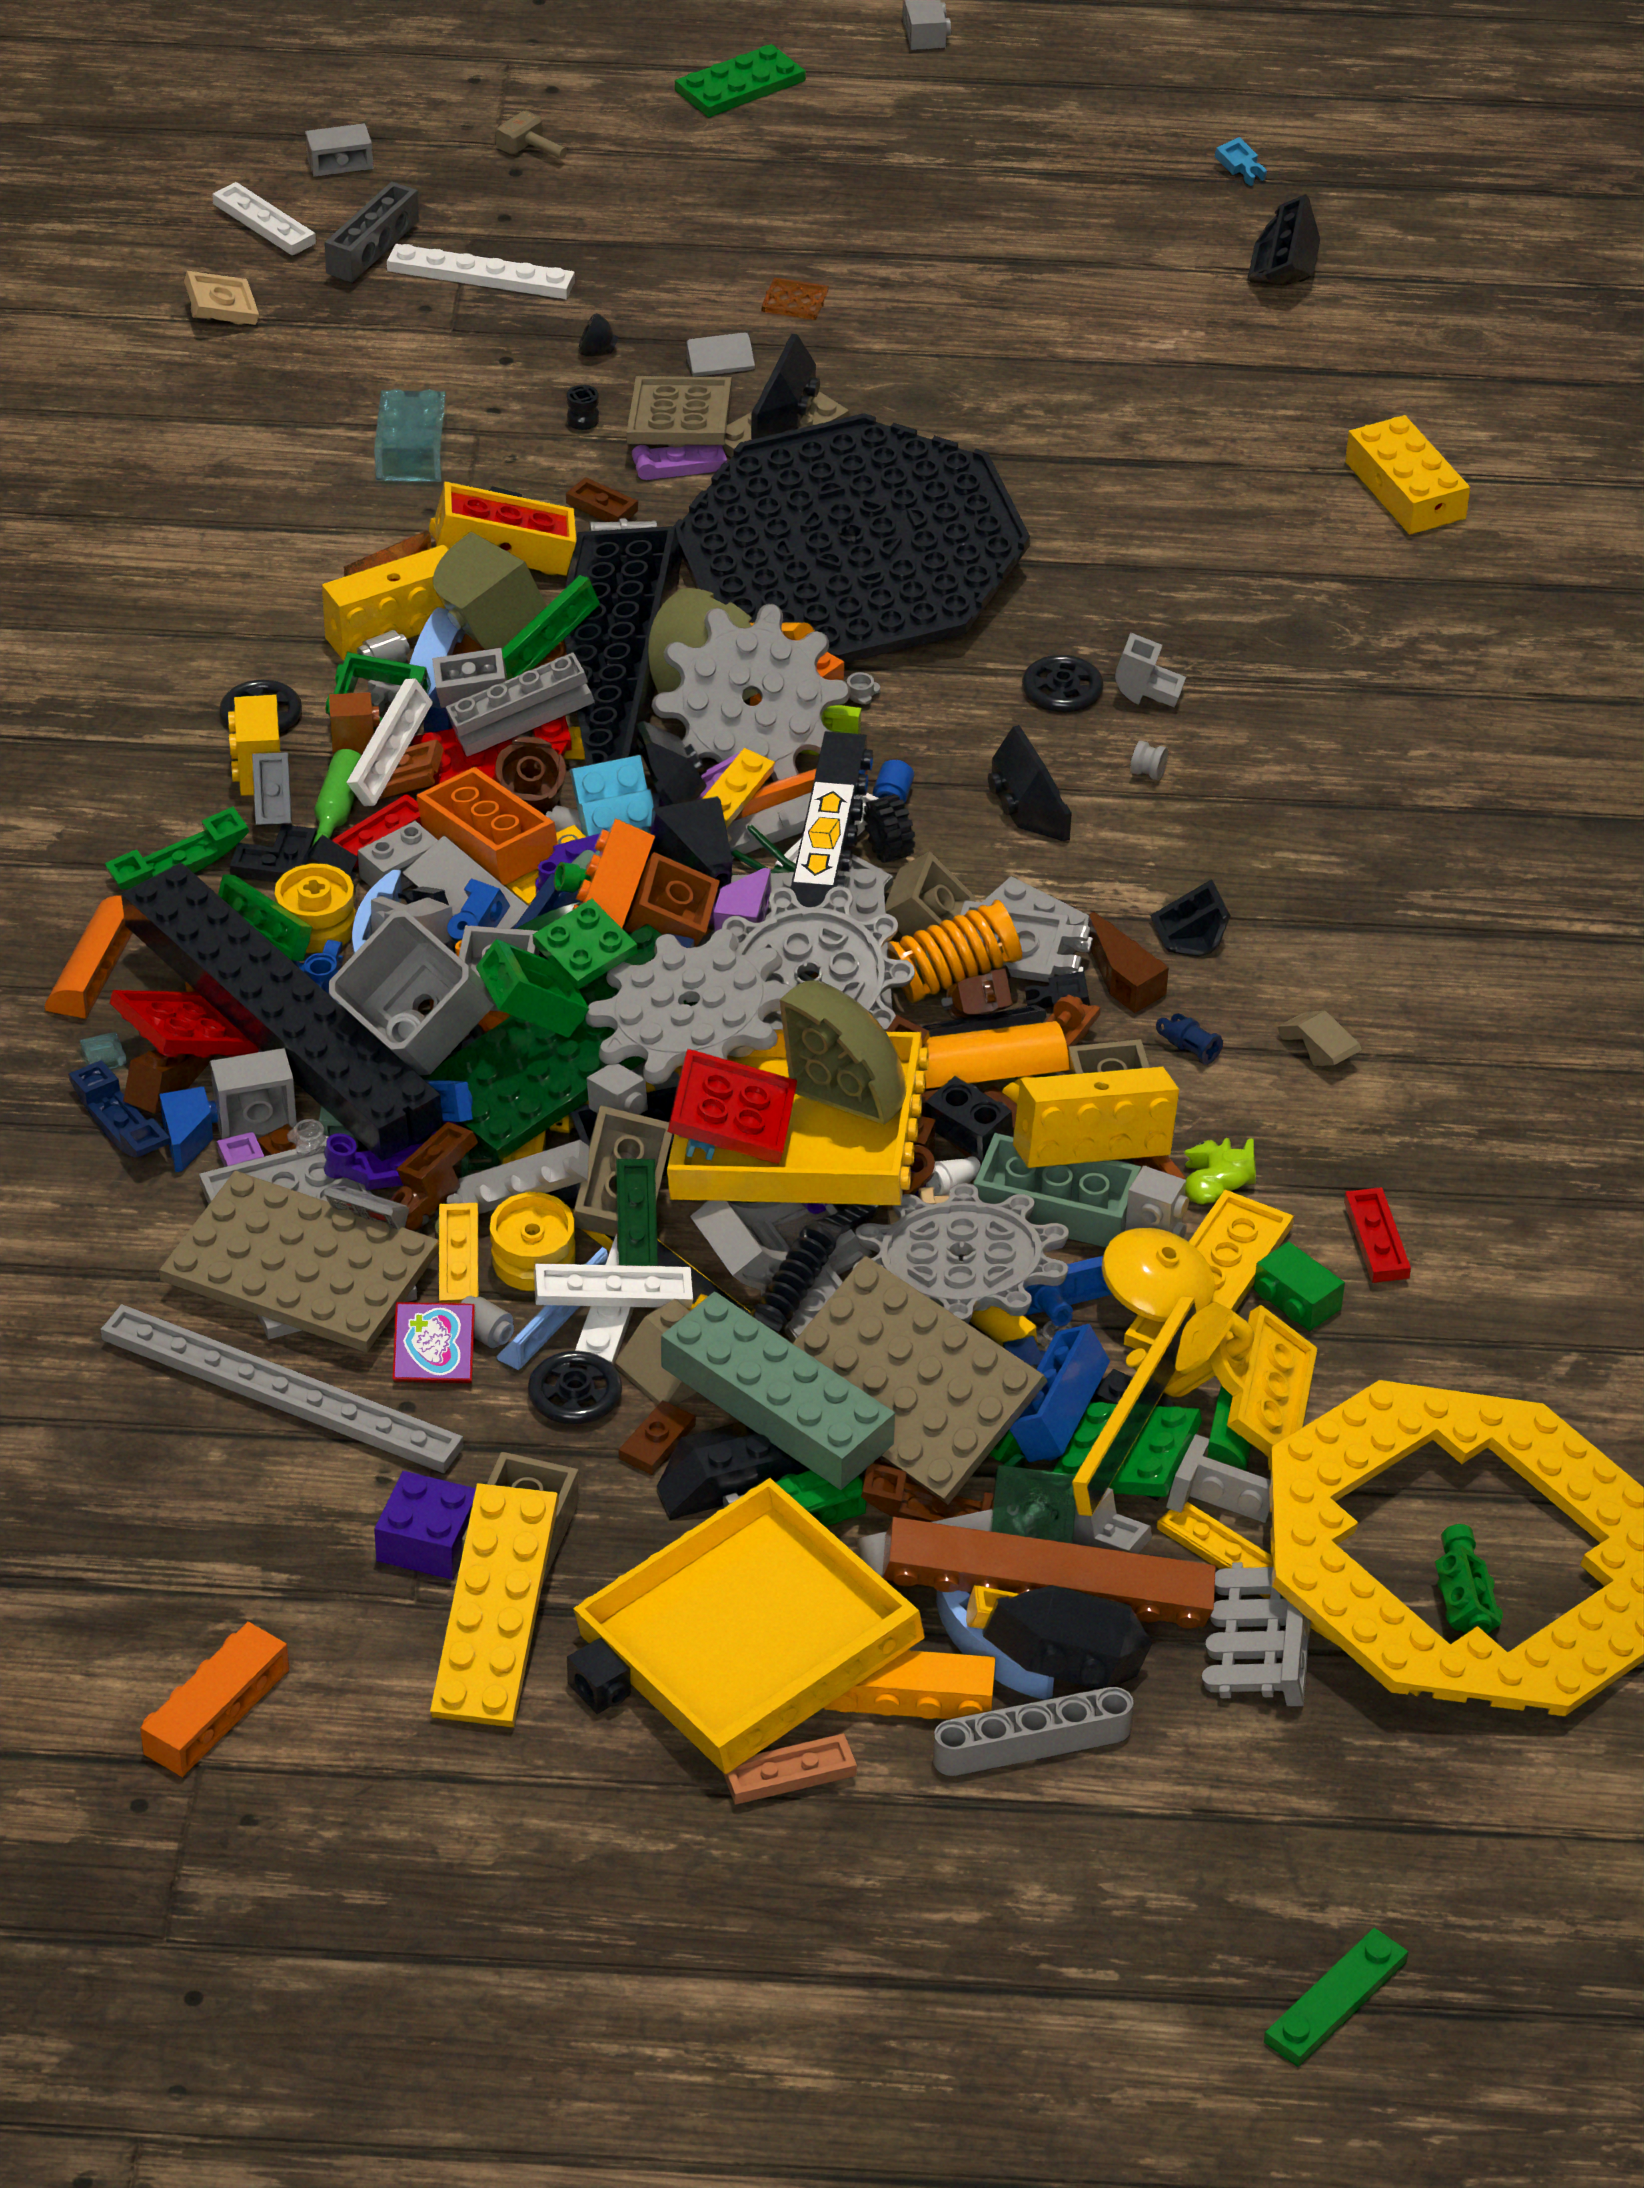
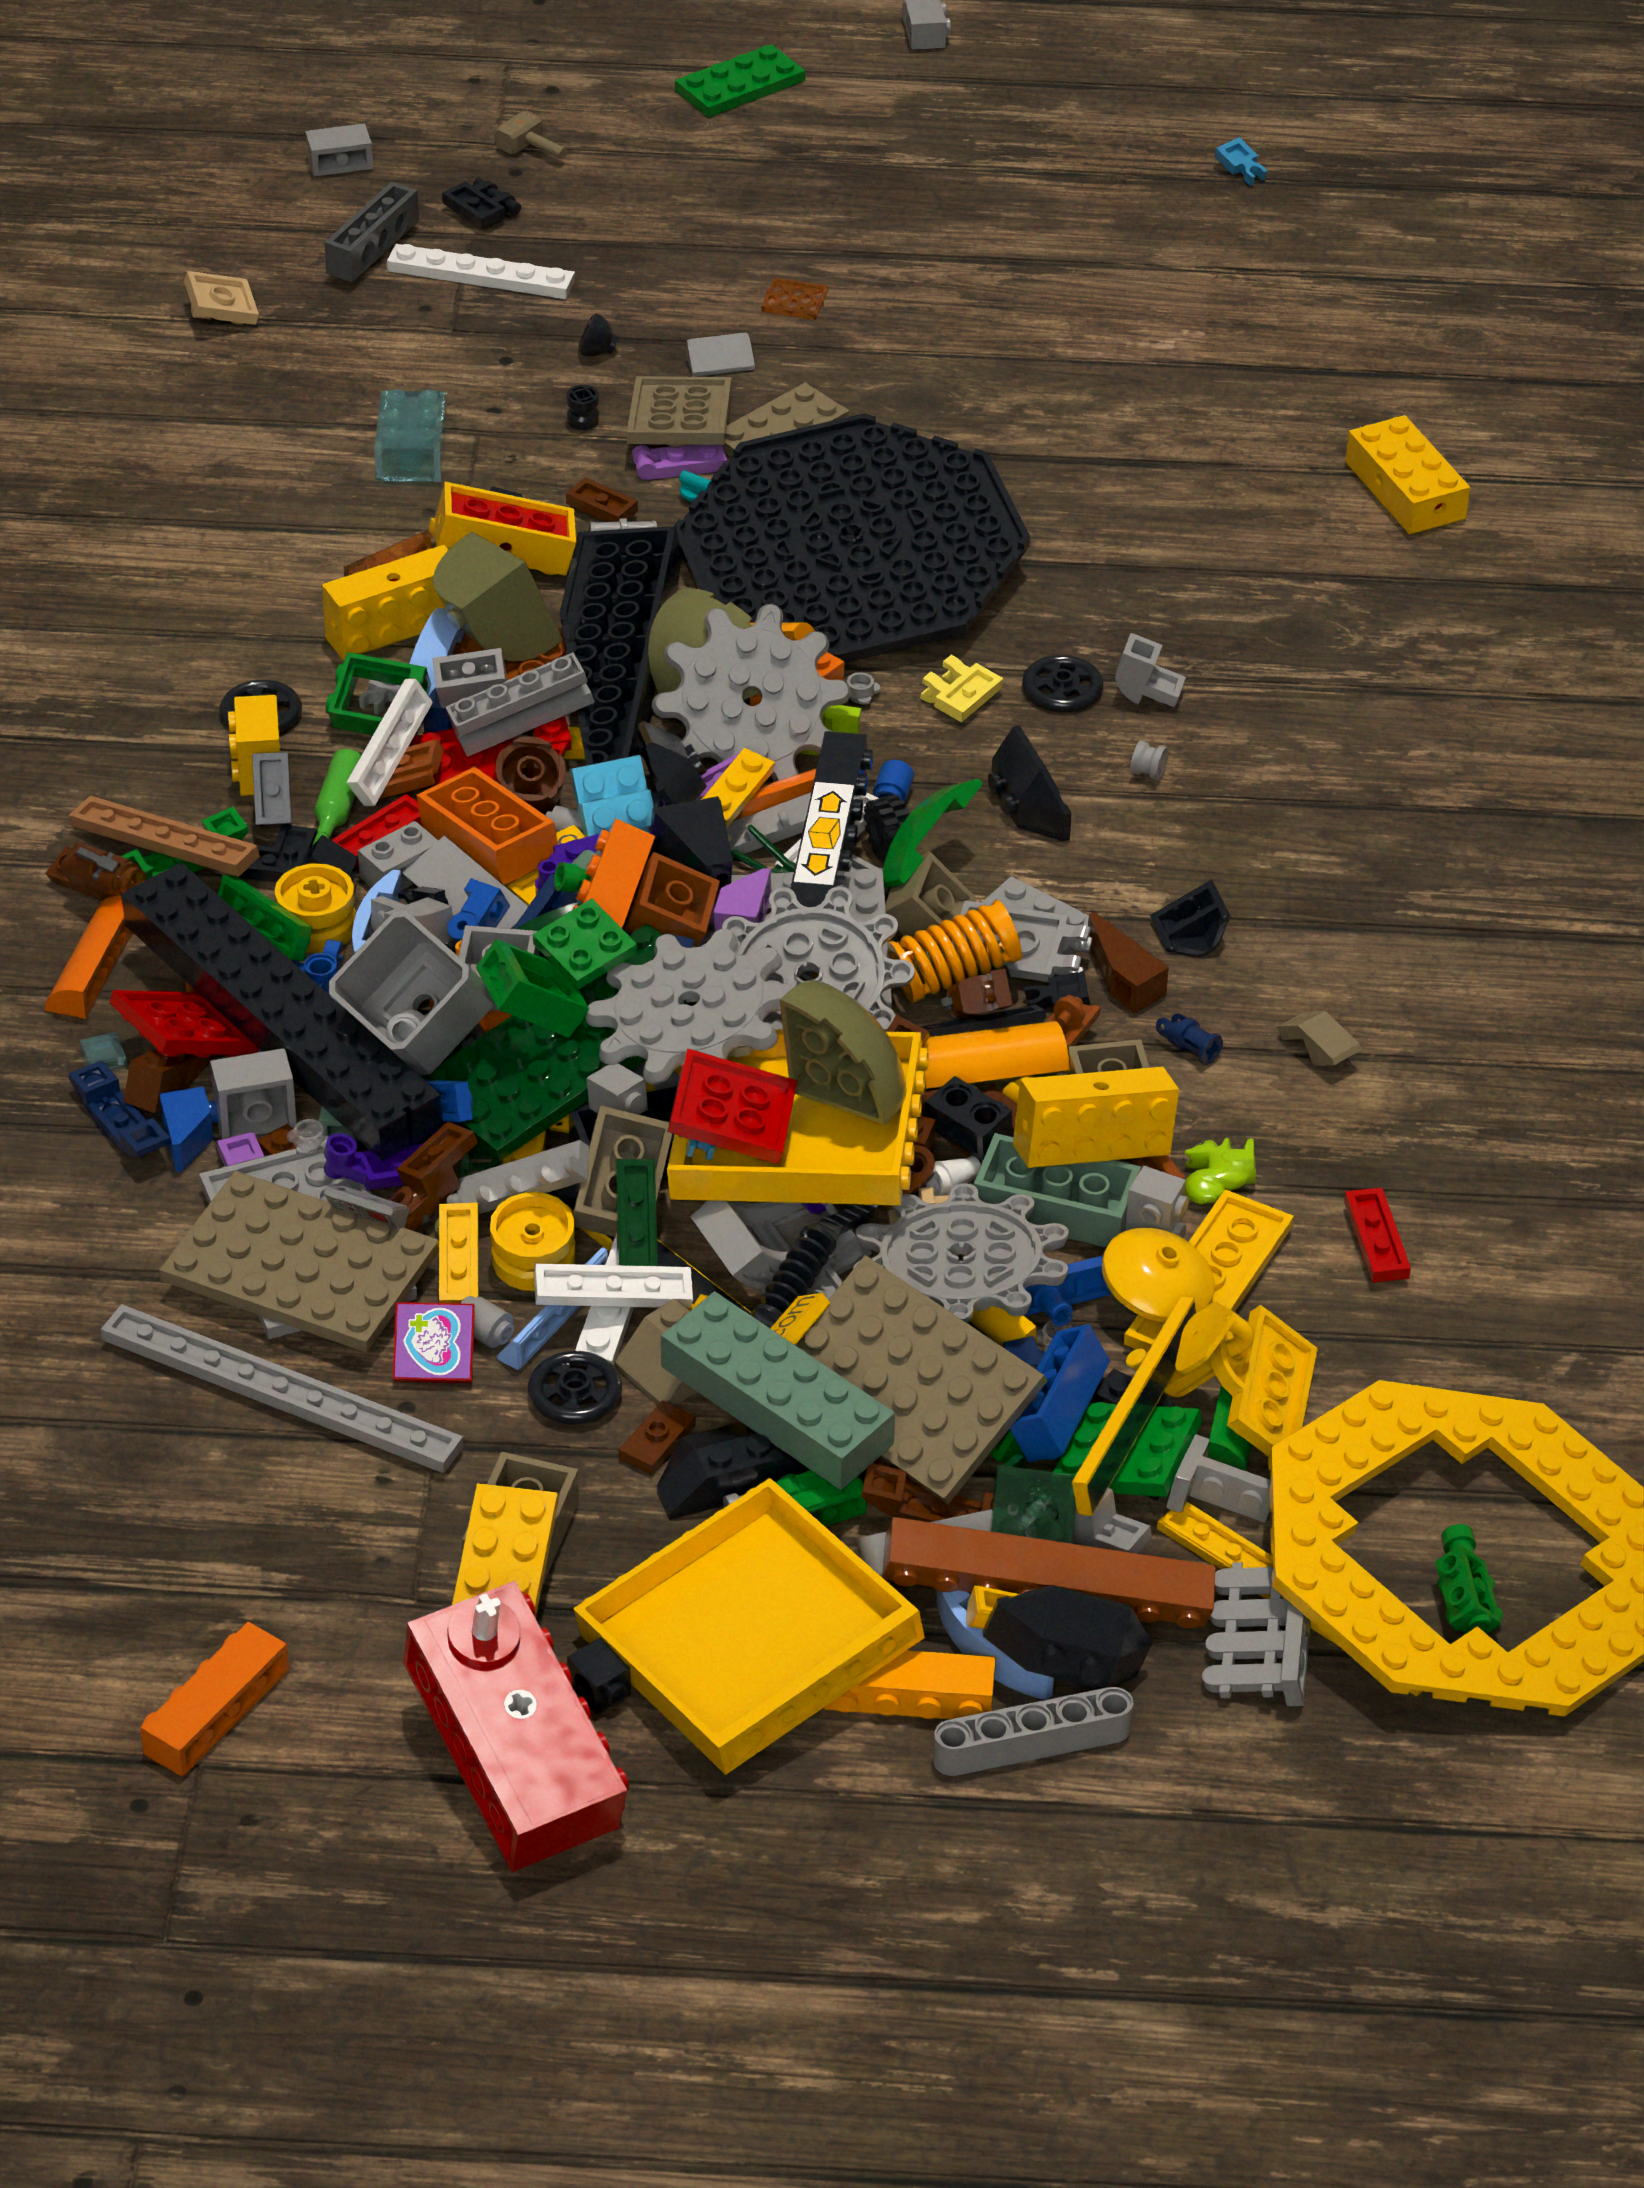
(94, 871): none -> reddish brown plate
(164, 836): none -> medium nougat plate
(264, 218): white plate -> none
(352, 721): dark orange brick -> none
(386, 646): light grey brick -> none
(424, 1525): dark purple brick -> none
(481, 202): none -> black plate
(515, 1725): none -> piece
(550, 627): green plate -> none
(692, 485): none -> teal plate
(787, 392): black wedge -> none
(792, 1769): nougat plate -> none
(800, 1316): none -> yellow tile
(902, 856): none -> green slope
(960, 688): none -> light yellow plate
(1286, 246): black wedge -> none
(1299, 1286): green brick -> none
(1335, 1997): green plate -> none

